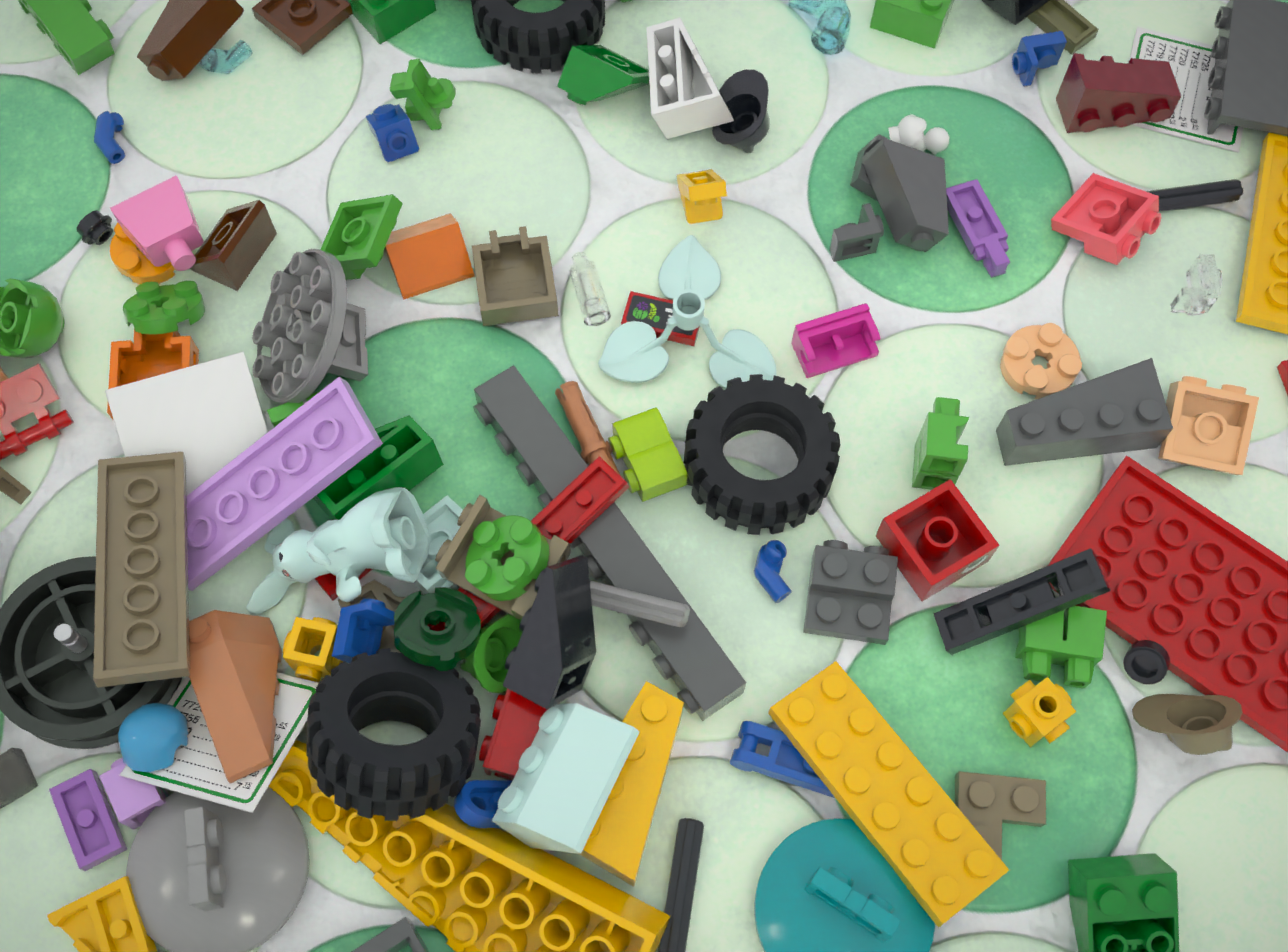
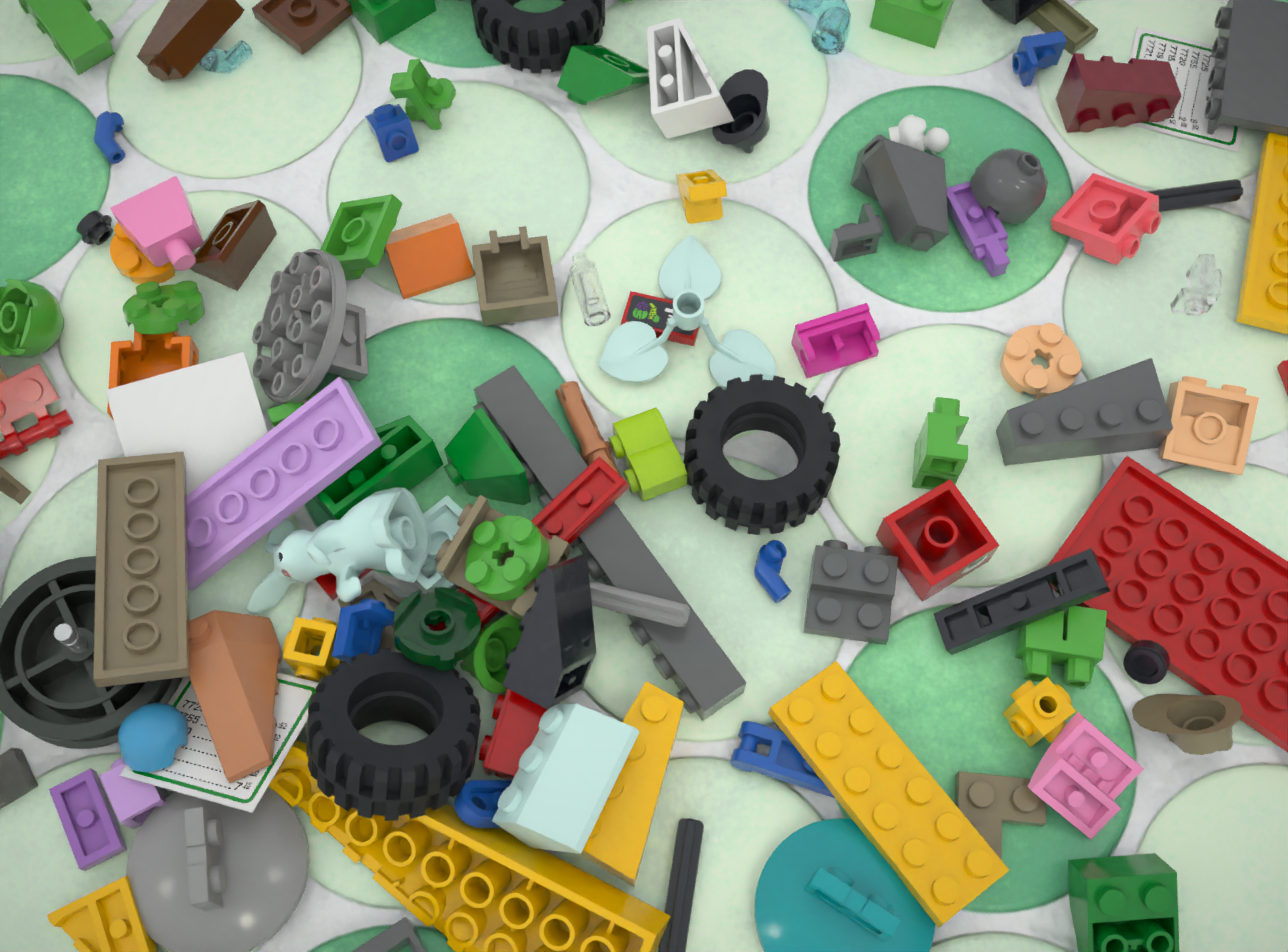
(485, 462): none -> green slope
(1010, 184): none -> dark grey cylinder
(1084, 775): none -> bright pink slope

